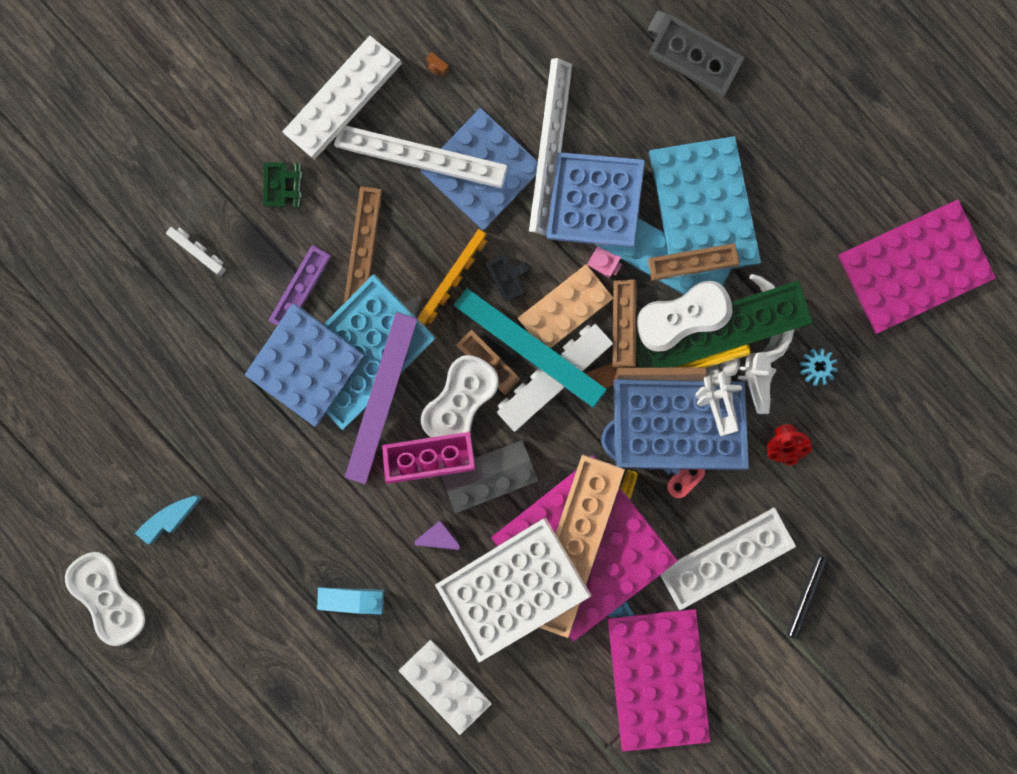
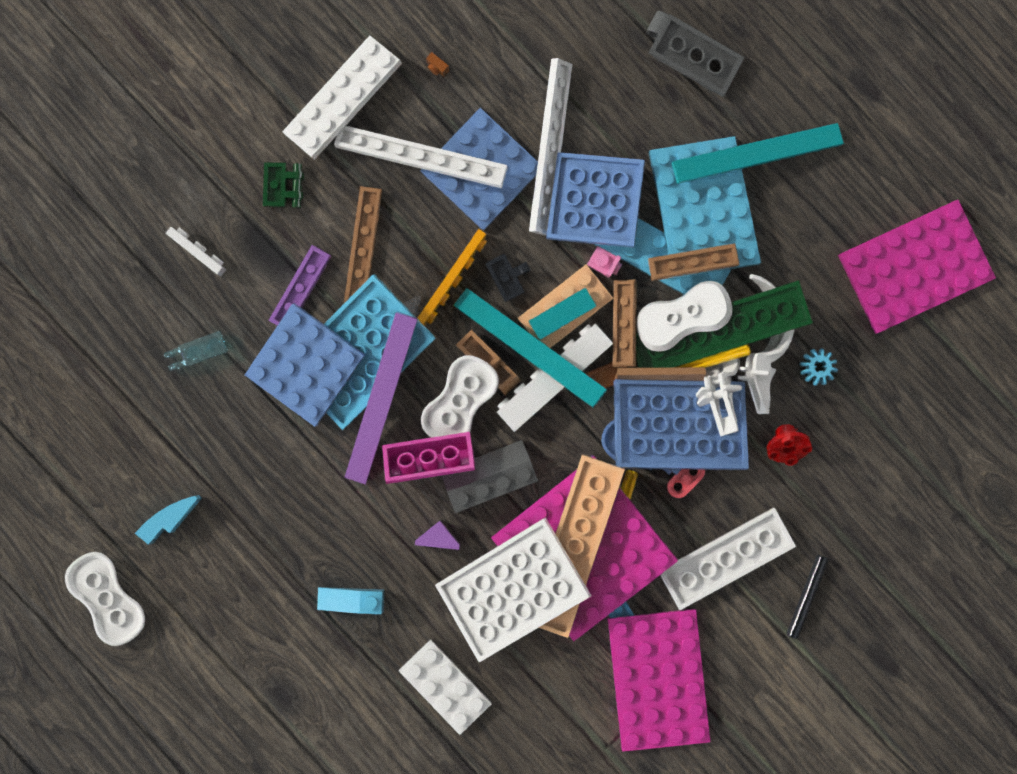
(198, 350): none -> clear light blue hinge
(562, 313): none -> teal tile
(757, 153): none -> teal tile

